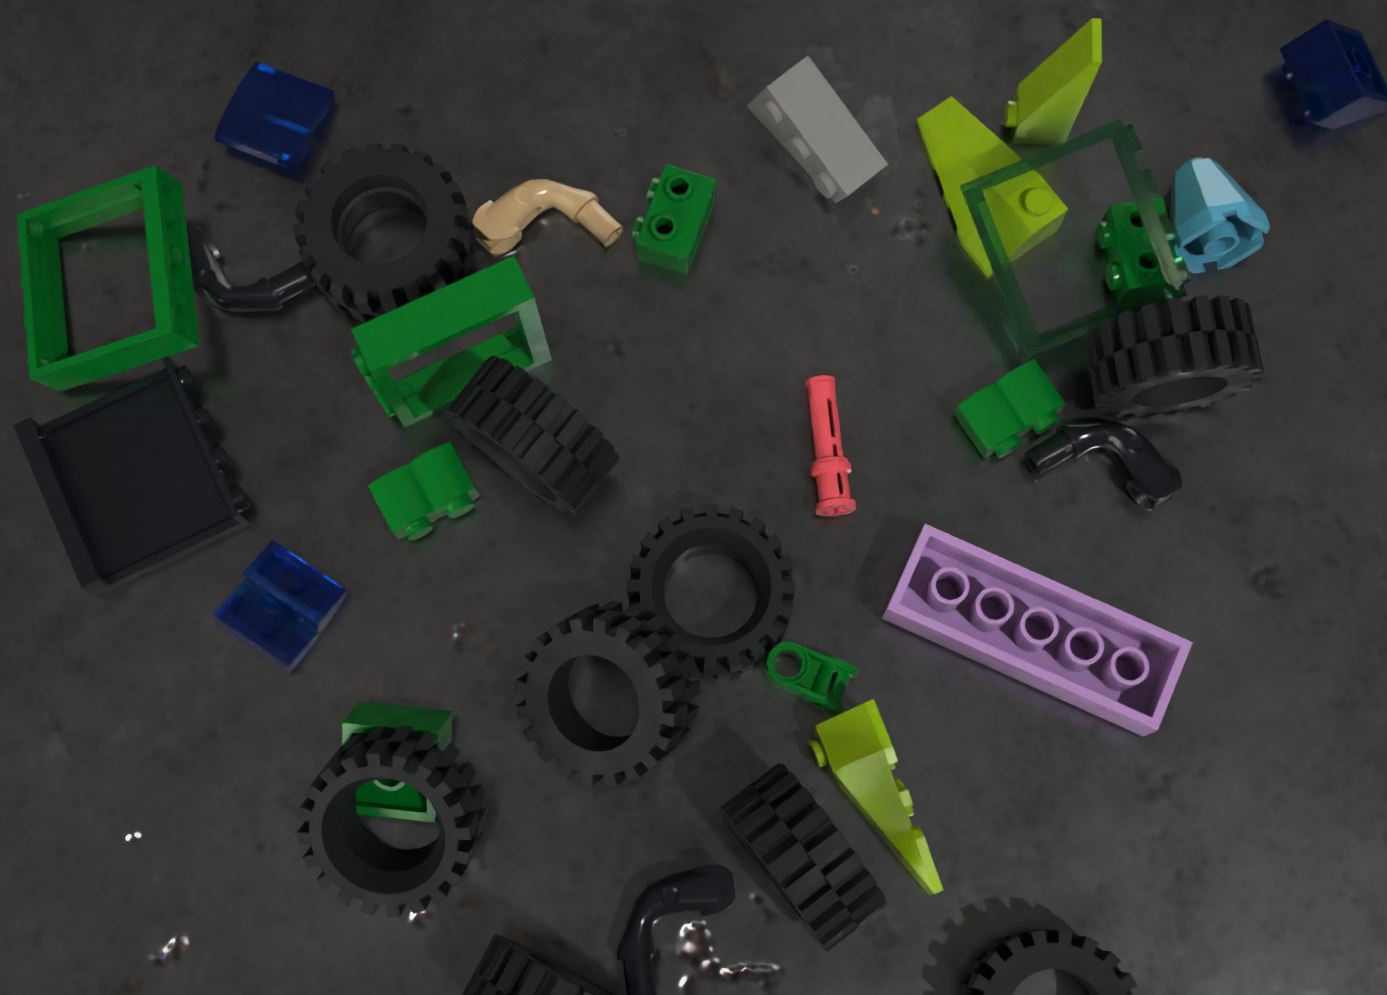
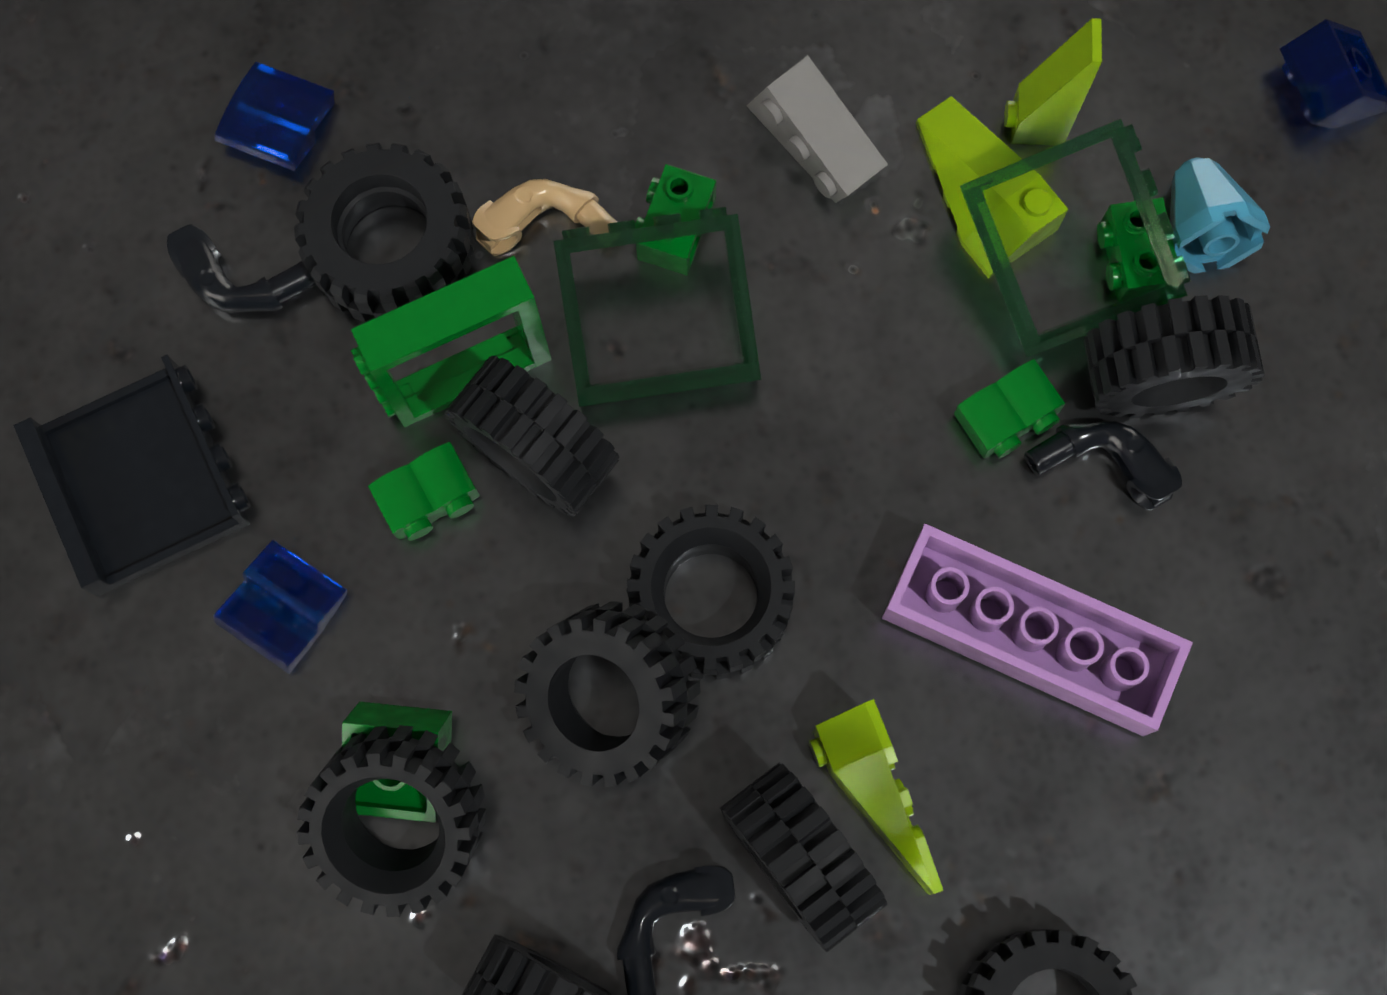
(169, 272): green window -> none
(664, 228): none -> clear green window
(812, 677): green piece -> none
(830, 467): coral pin -> none

